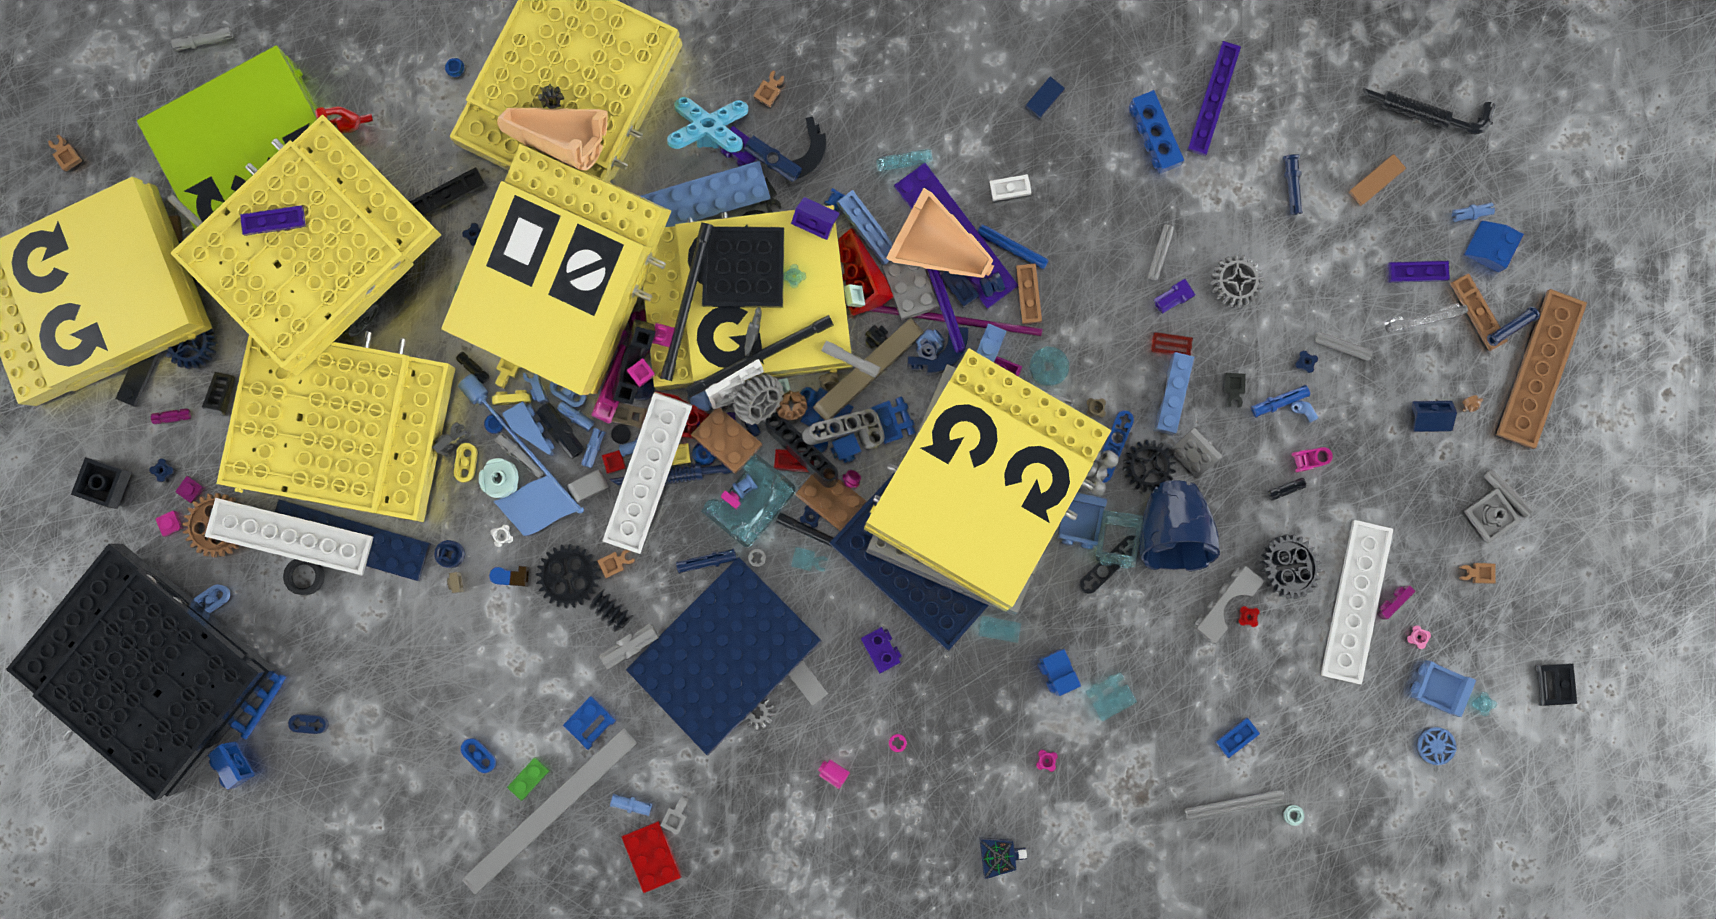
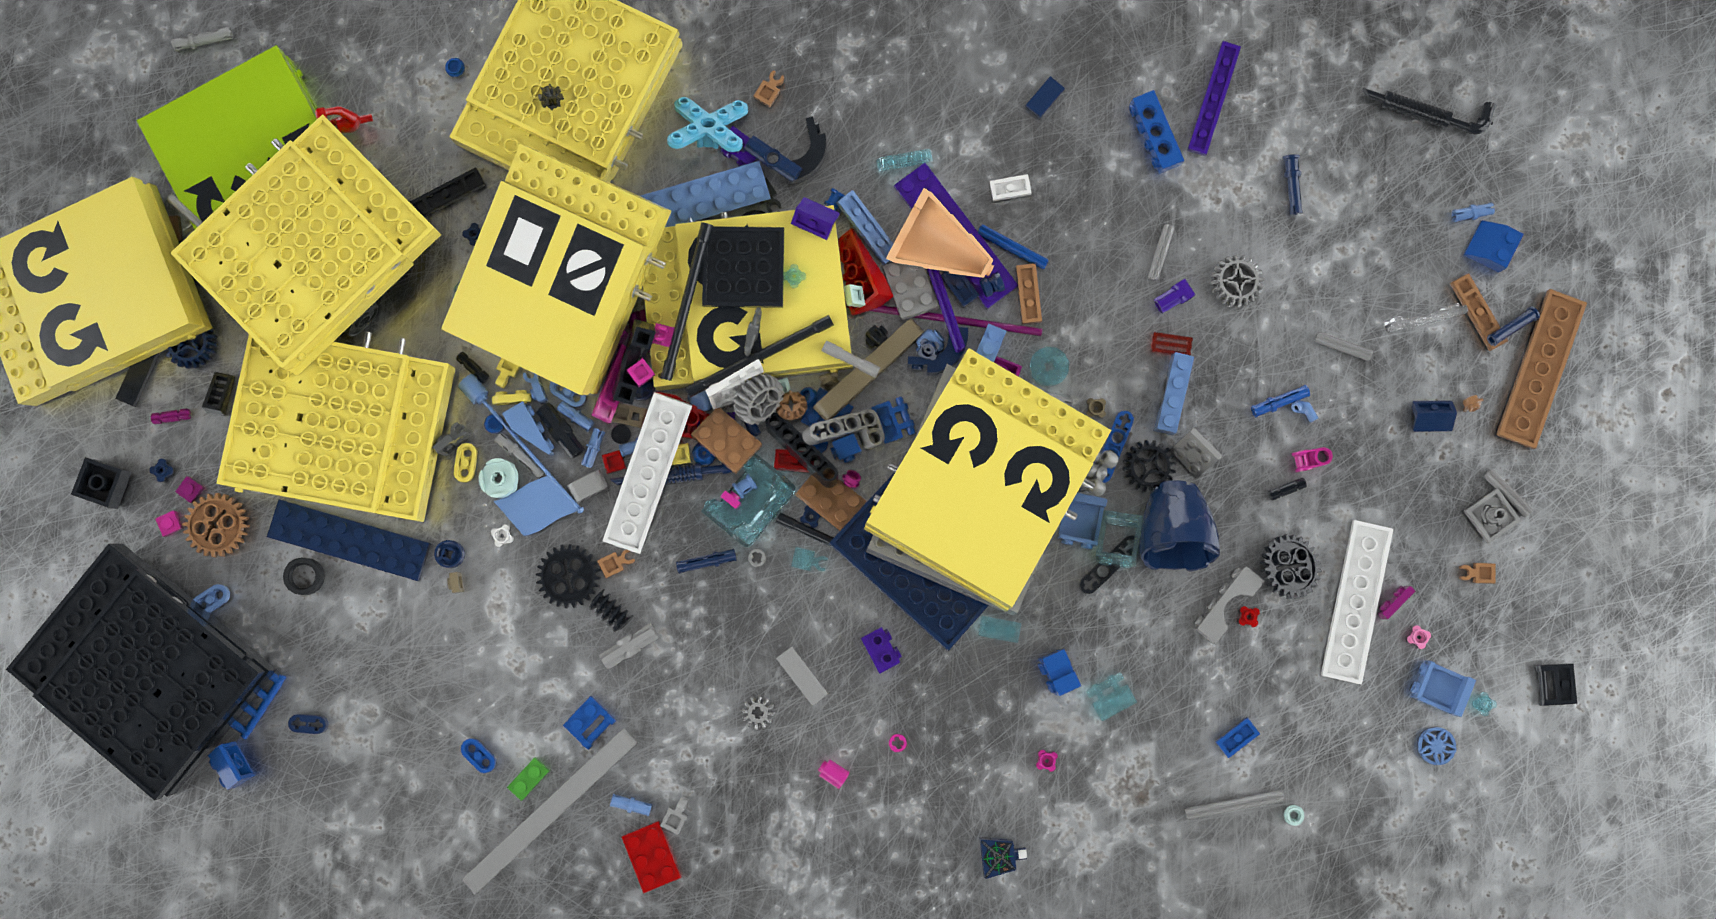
(65, 155): medium nougat plate -> none
(272, 220): dark purple tile -> none
(289, 536): white plate -> none
(513, 578): leg -> none
(561, 133): light nougat cone -> none
(723, 656): dark blue plate -> none
(1234, 385): pearl dark grey plate -> none
(1312, 359): dark blue plate -> none
(1377, 180): medium nougat tile -> none
(1418, 271): dark purple tile -> none

